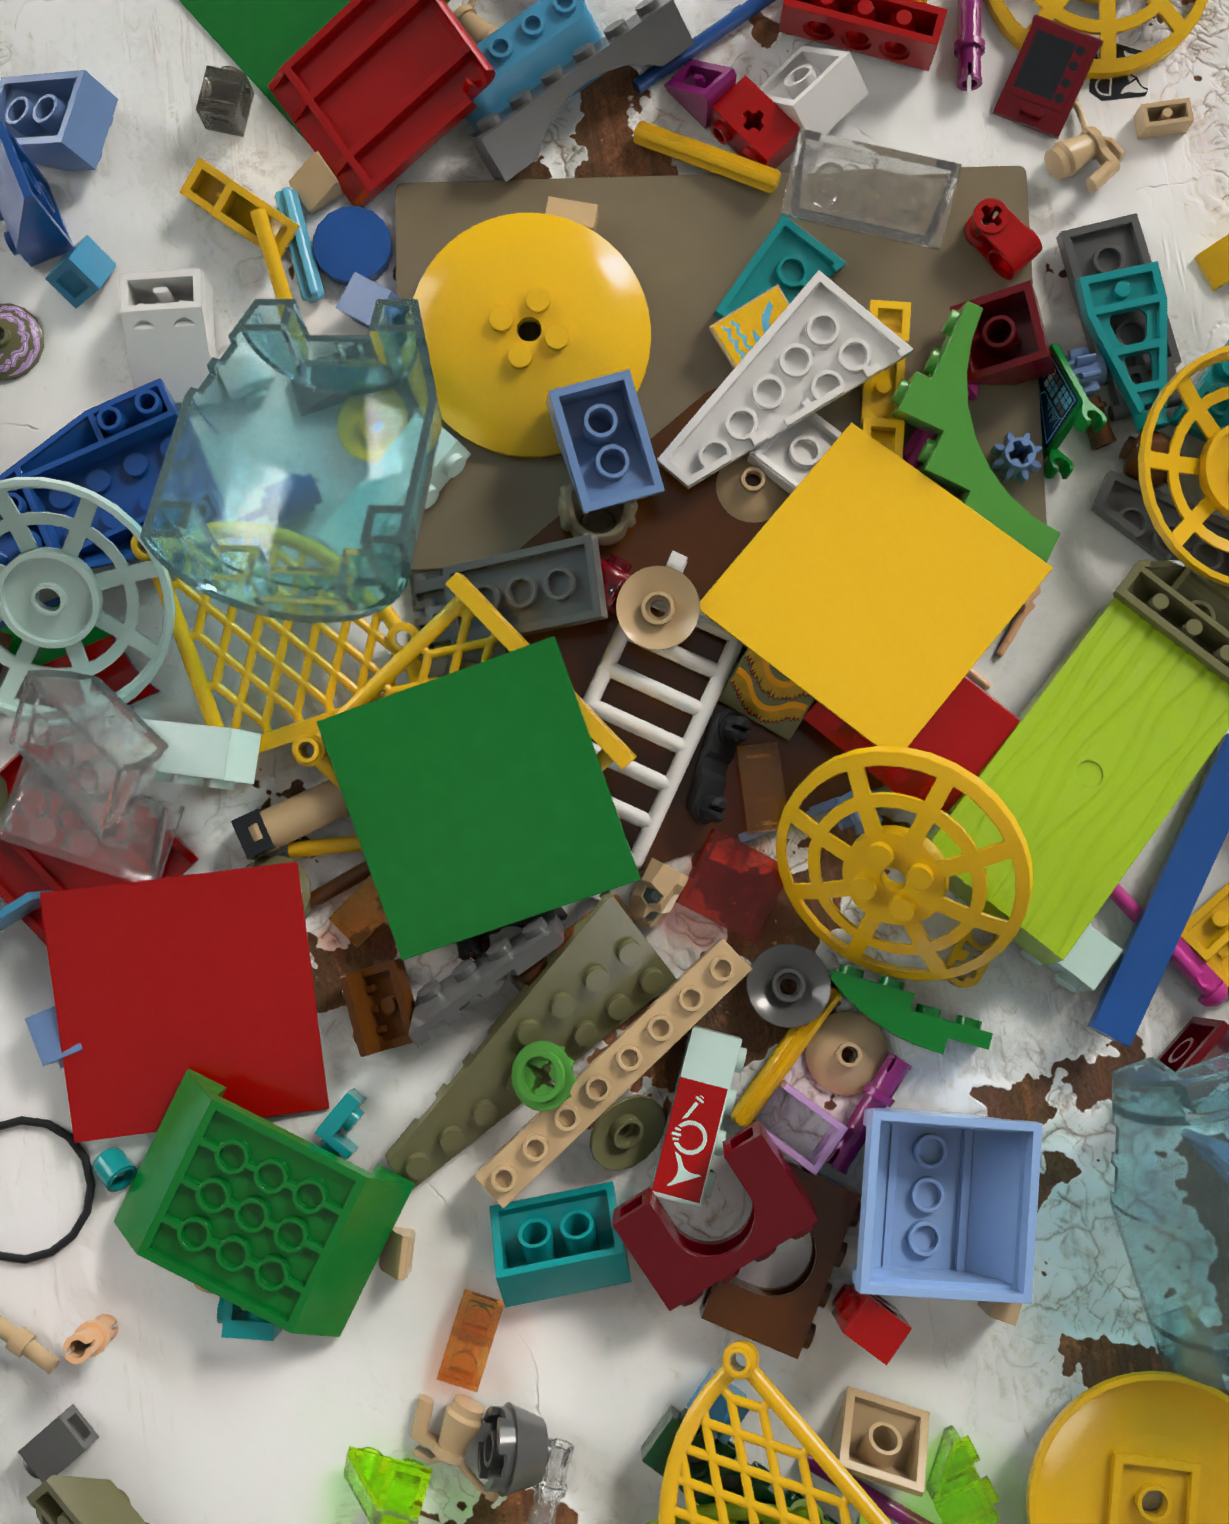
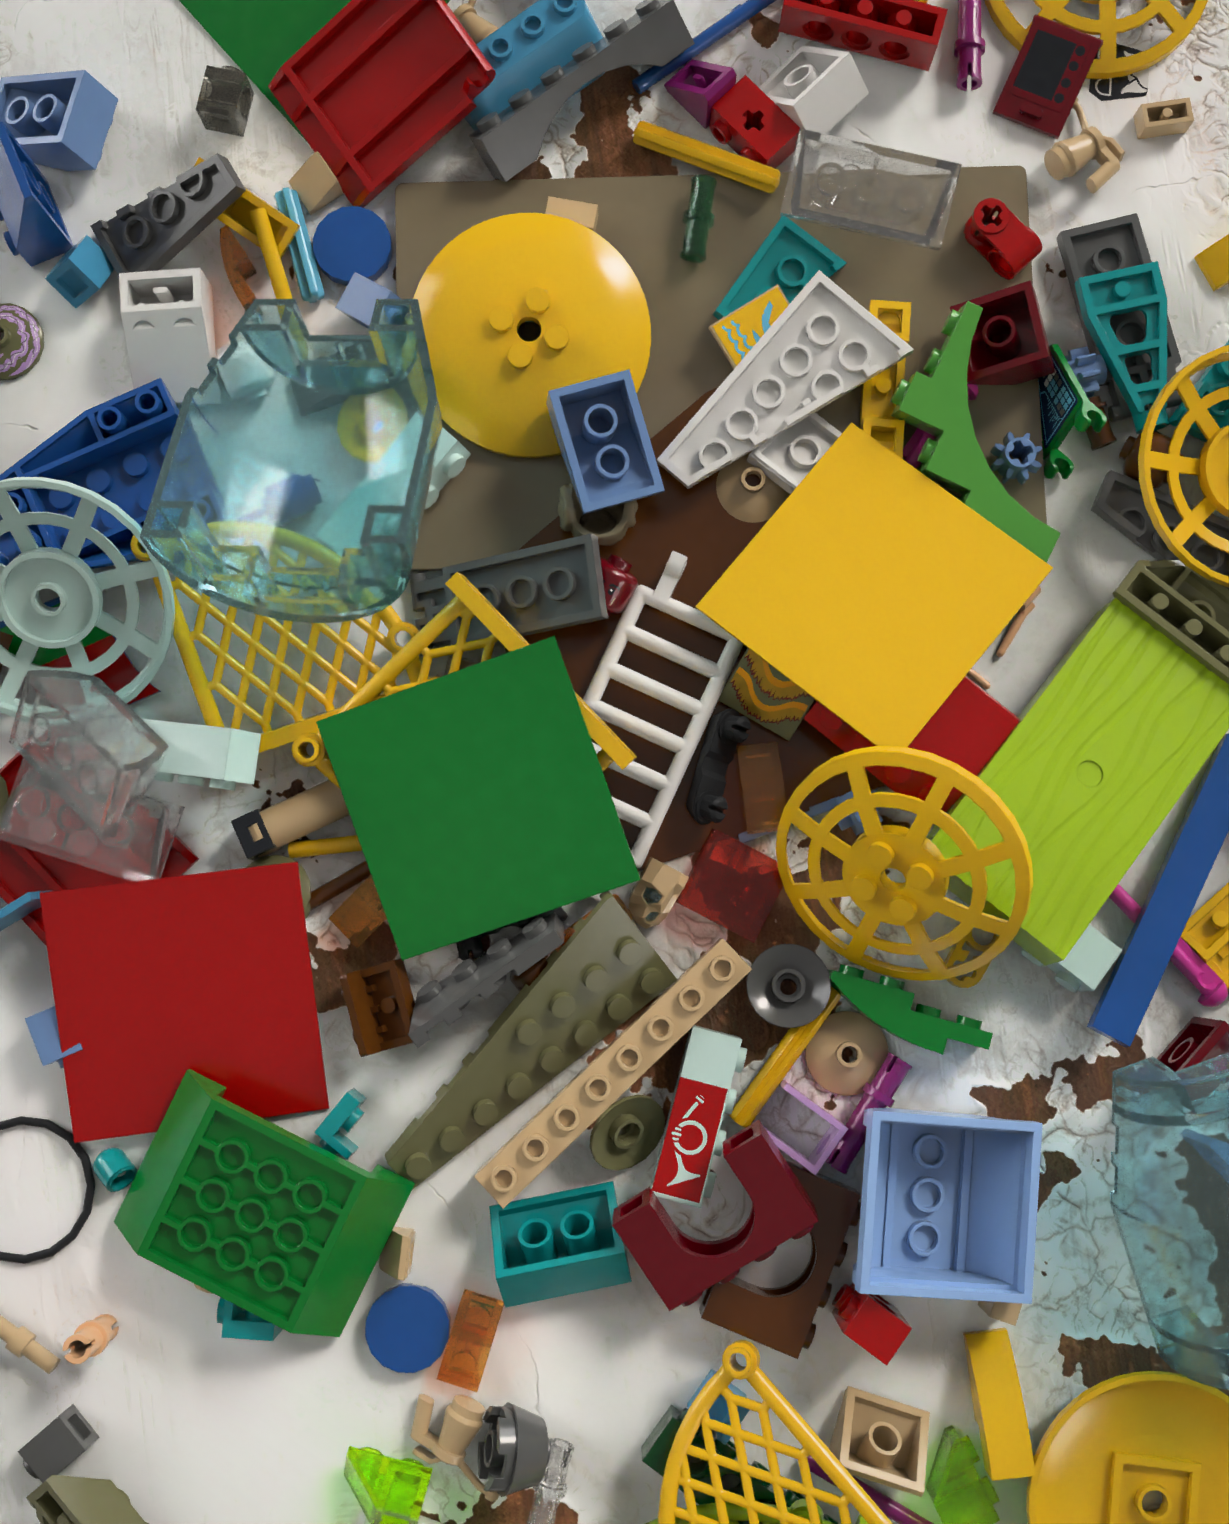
(170, 218): none -> dark grey wing
(237, 266): none -> clear orange slope
(408, 1328): none -> blue tile
(527, 1078): bright green gear -> none
(645, 589): tan dish -> none
(698, 218): none -> clear green pin
(998, 1405): none -> yellow slope

